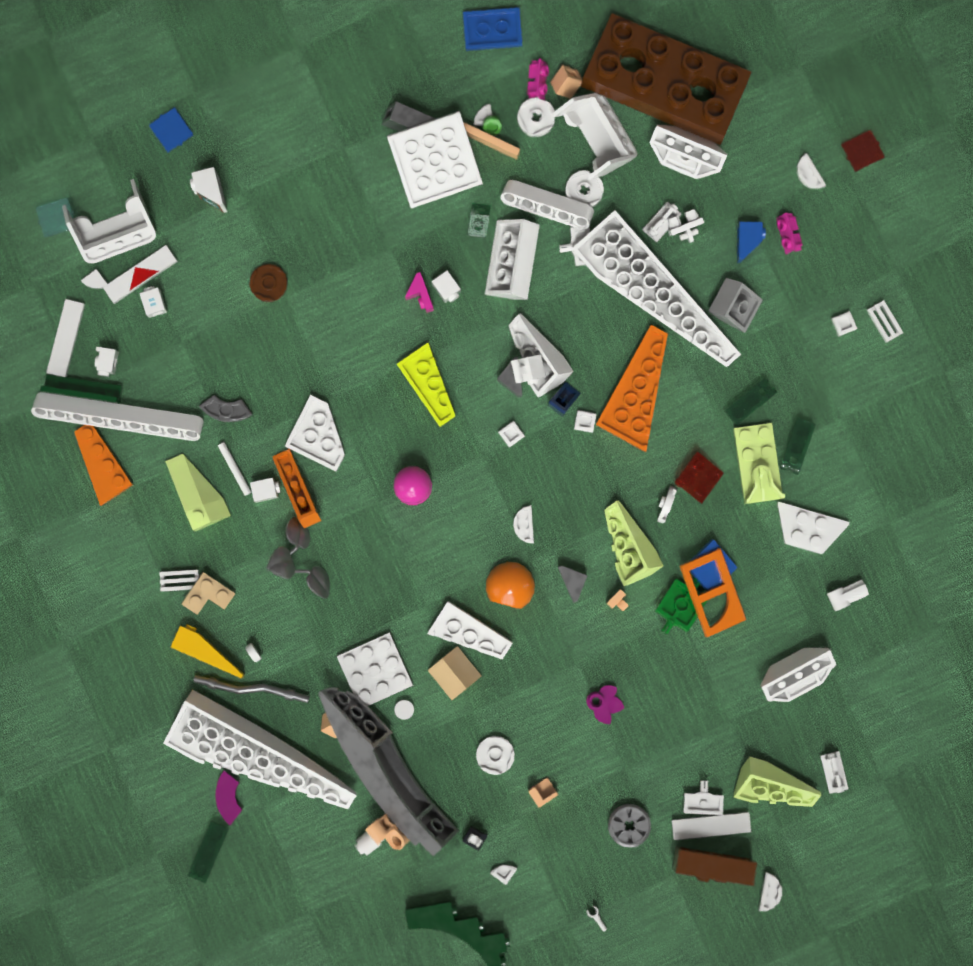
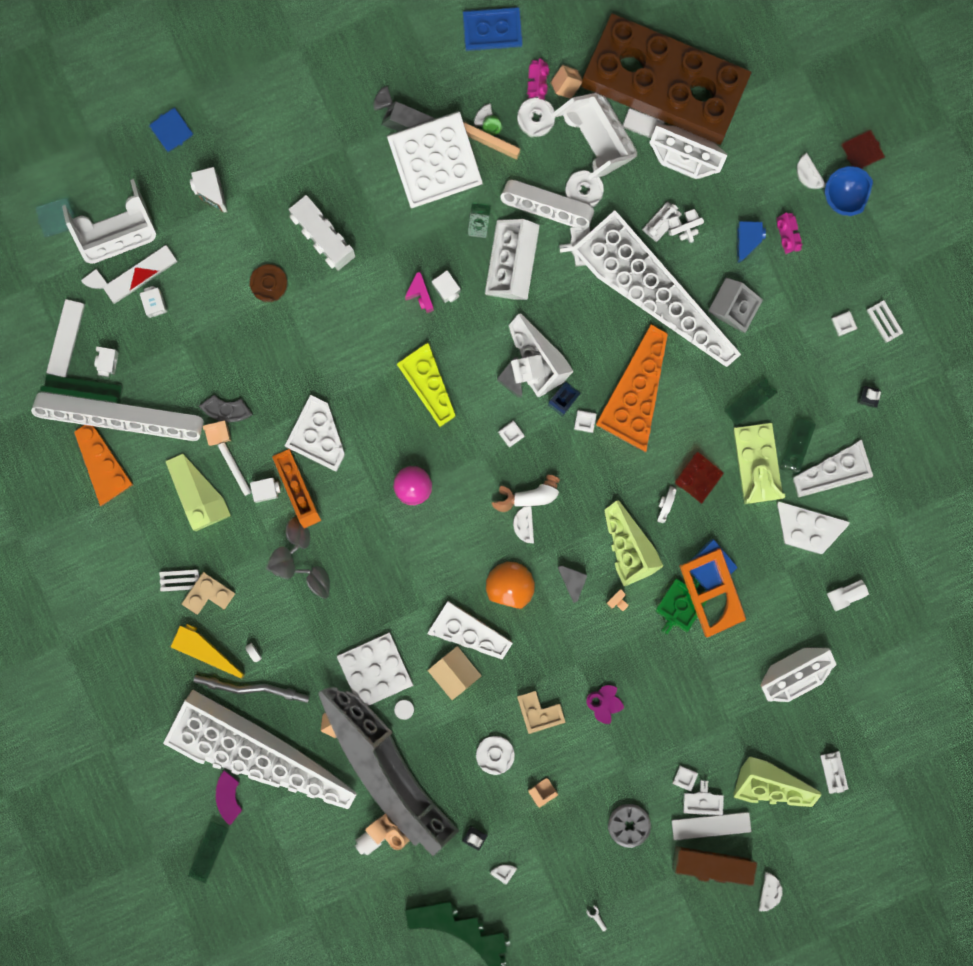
(217, 433): none -> light nougat panel
(322, 233): none -> white wedge
(382, 99): none -> flat silver tile
(537, 718): none -> tan plate
(540, 496): none -> piece
(641, 123): none -> white tile
(685, 778): none -> white tile
(842, 469): none -> white wing
(848, 190): none -> blue cylinder
(869, 396): none -> black piece

